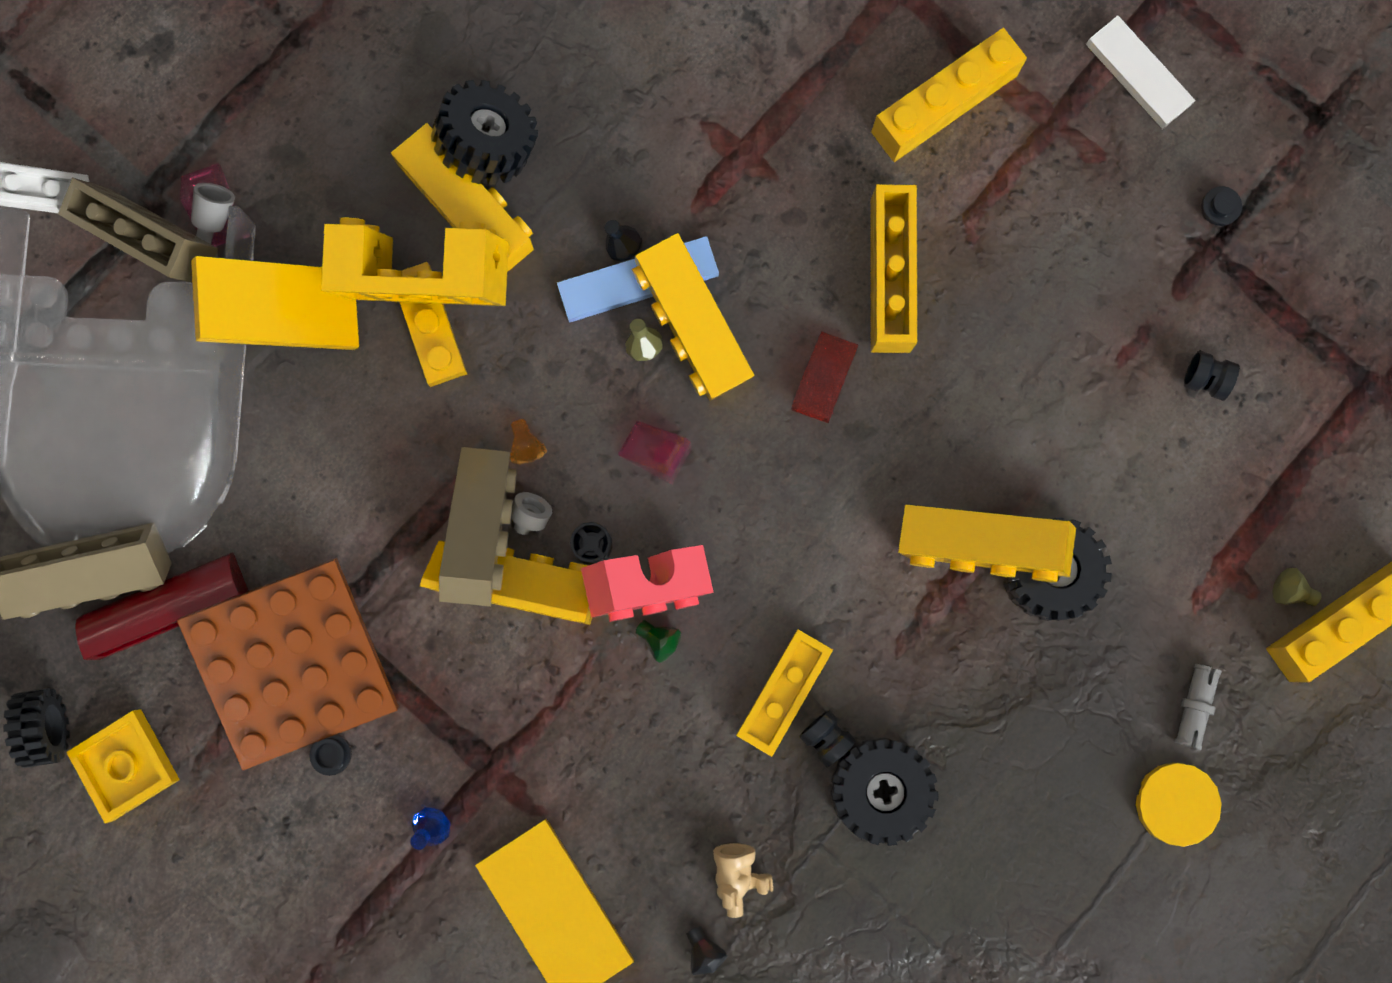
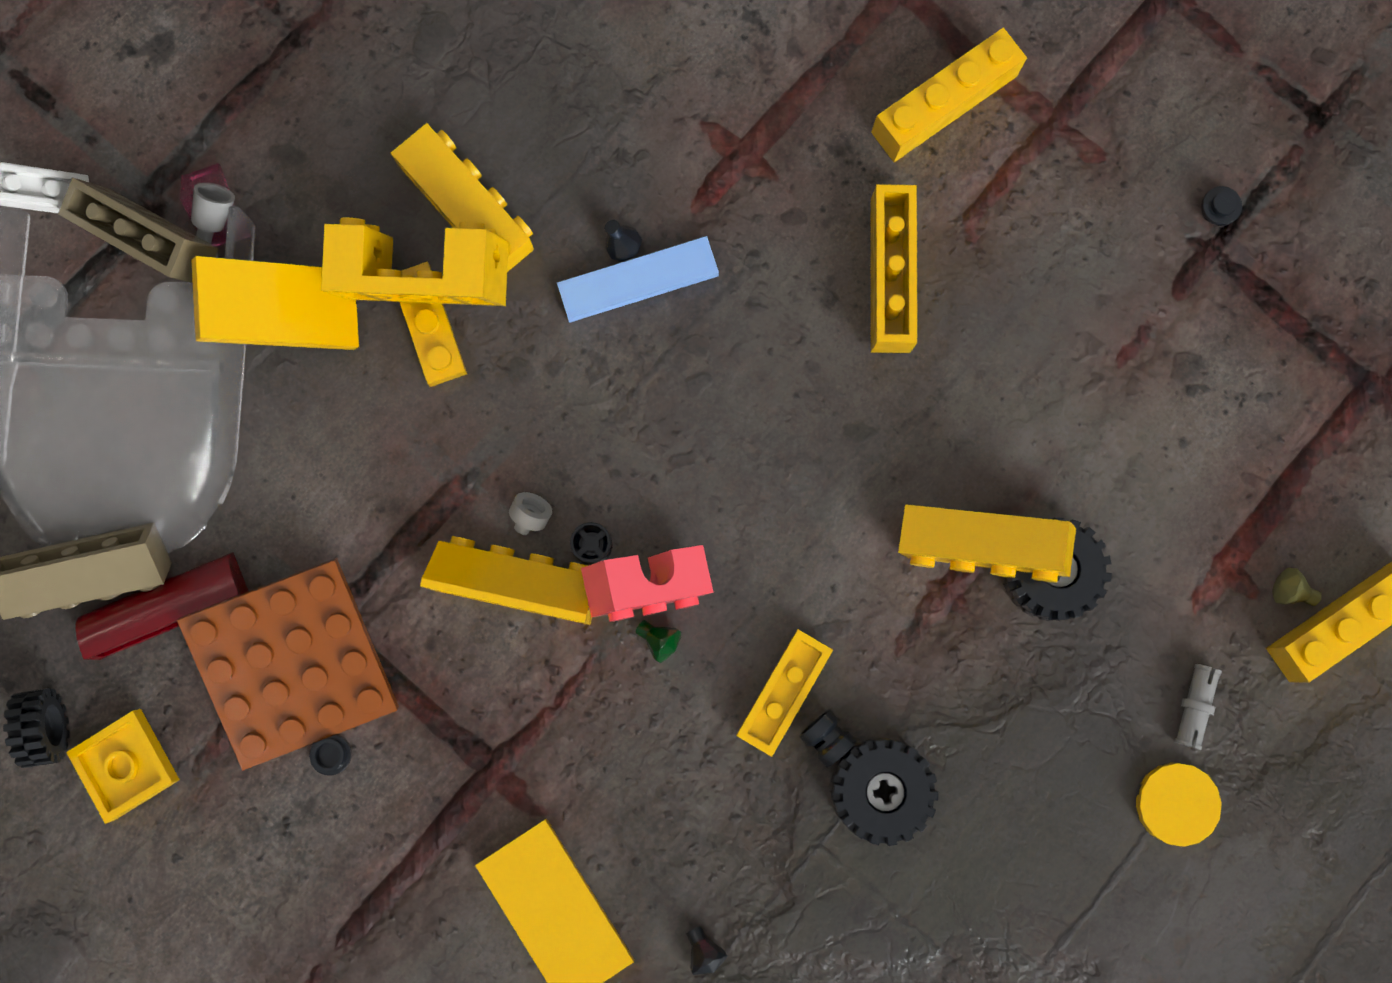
(429, 828): clear blue rock -> none
(475, 527): dark tan brick -> none
(476, 152): black bush -> none
(525, 446): clear orange rock -> none
(643, 342): olive rock -> none
(656, 451): clear pink slope -> none
(692, 316): yellow brick -> none
(735, 876): tan piece -> none
(824, 377): clear red slope -> none
(1140, 72): white tile -> none
(1211, 375): black wheel -> none

